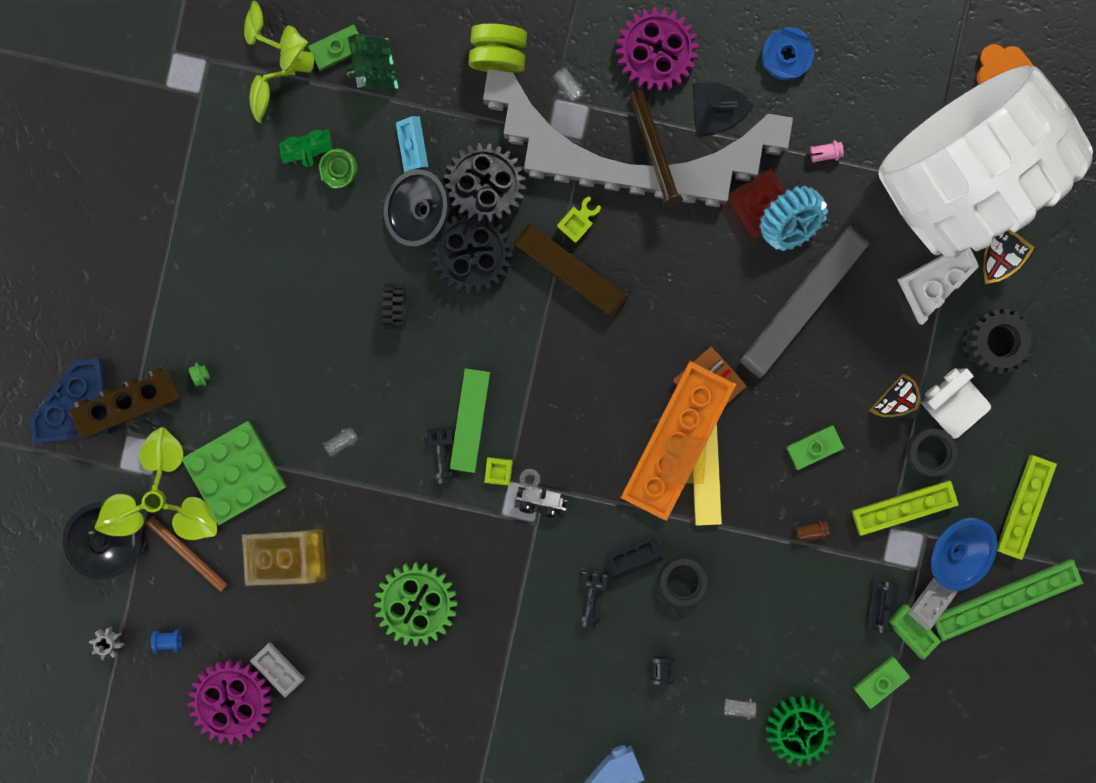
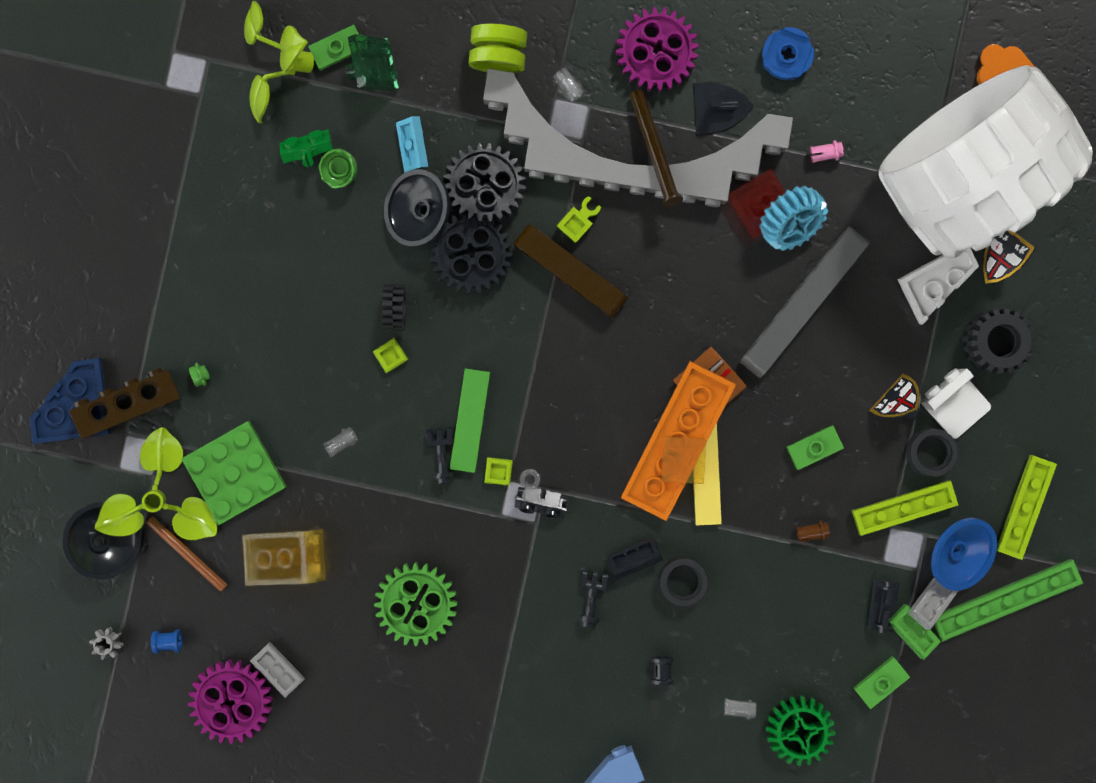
(390, 355): none -> lime tile

